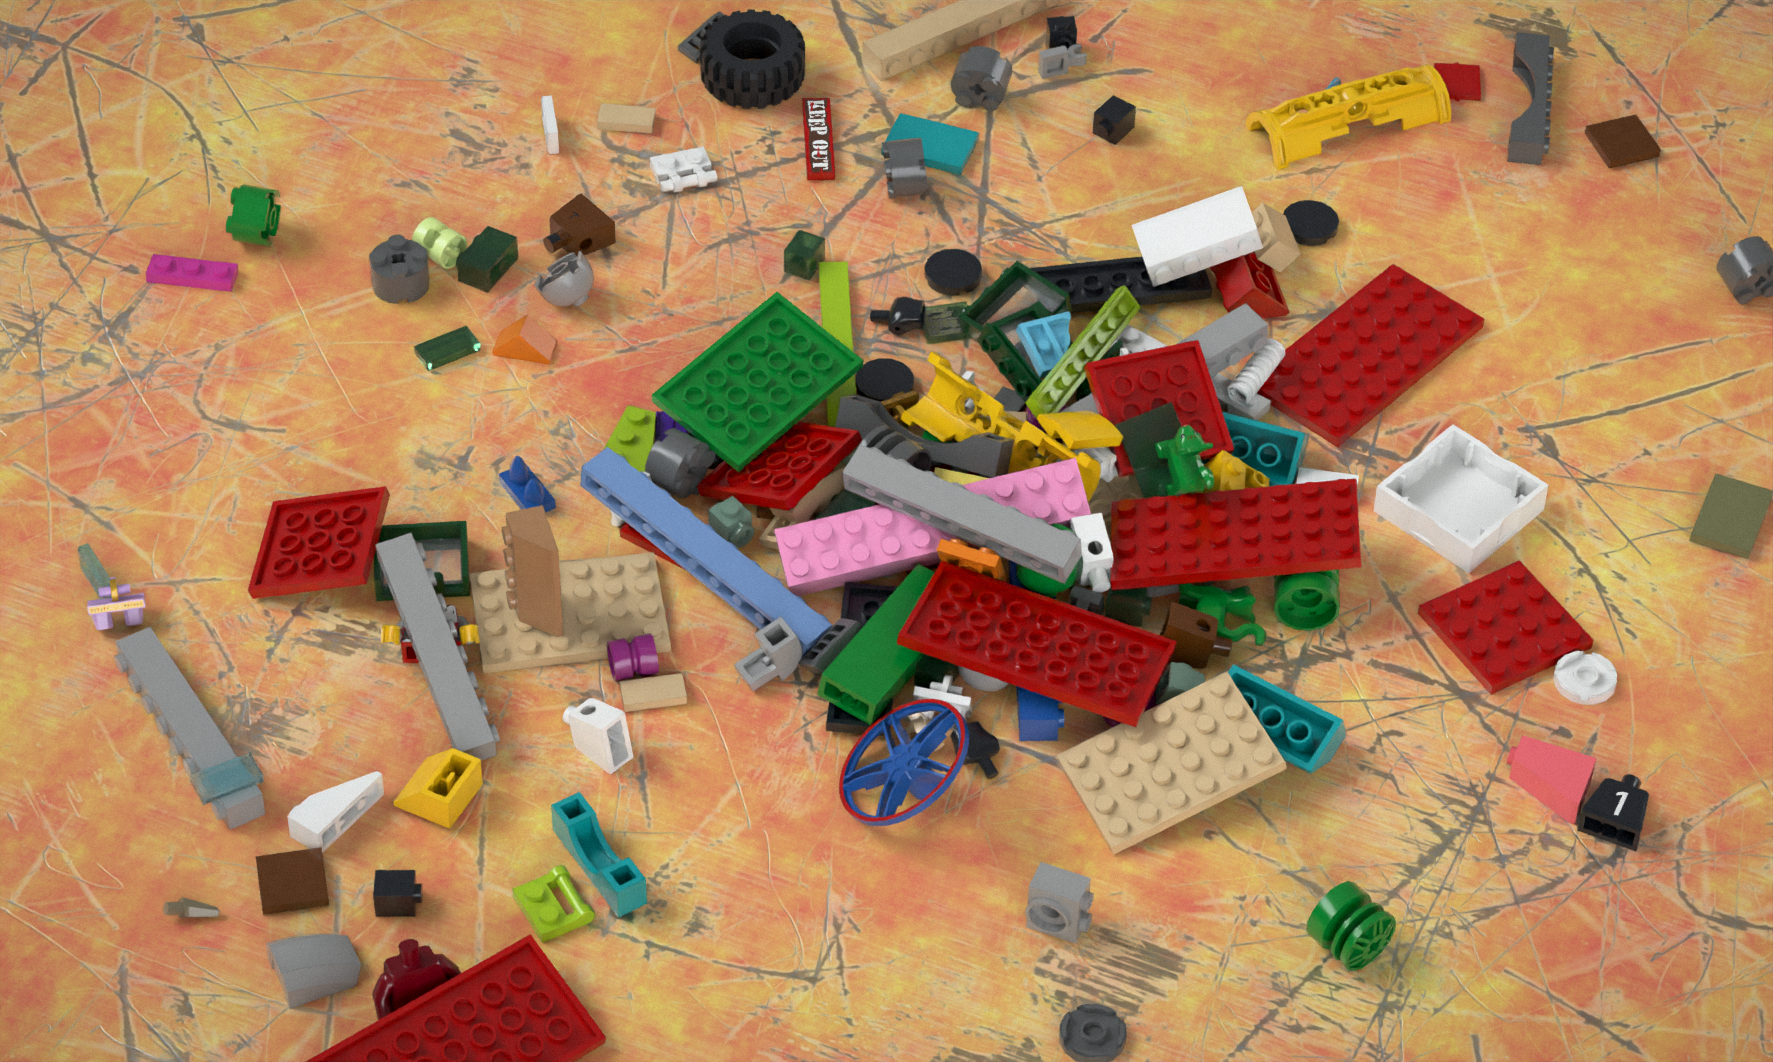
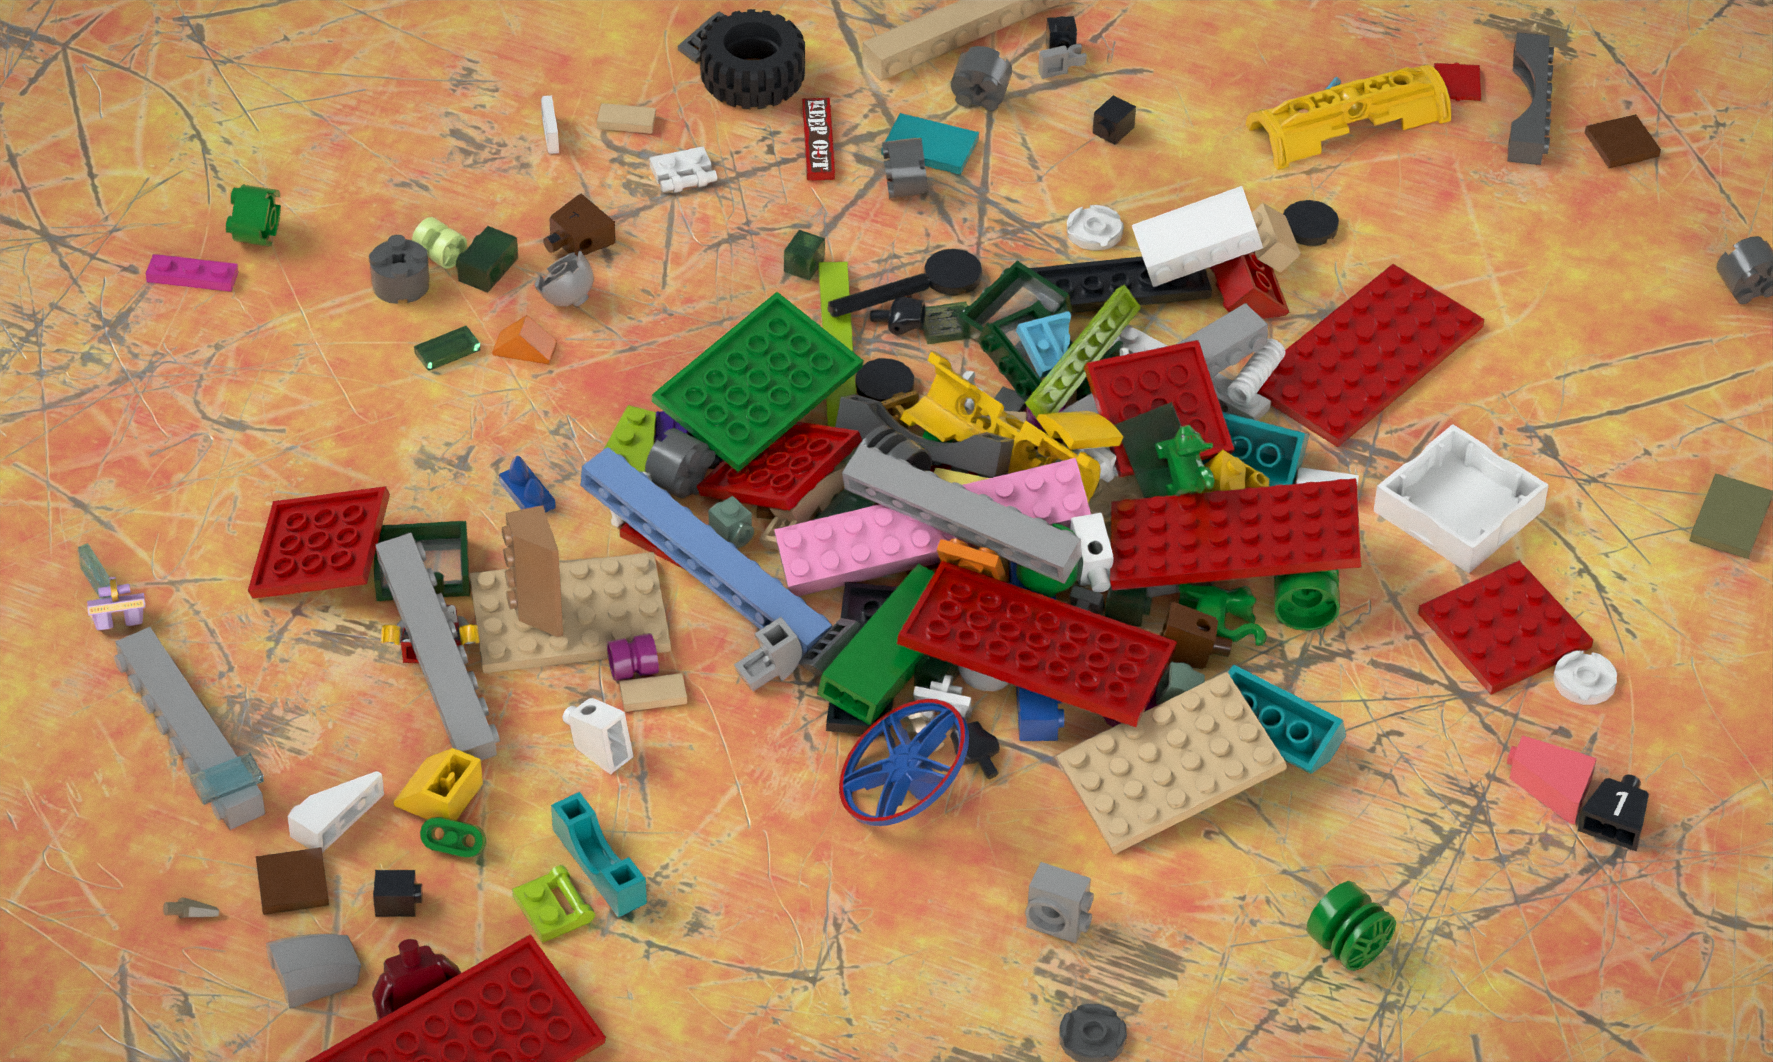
(454, 837): none -> green plate
(878, 295): none -> black axle
(1094, 228): none -> white tile

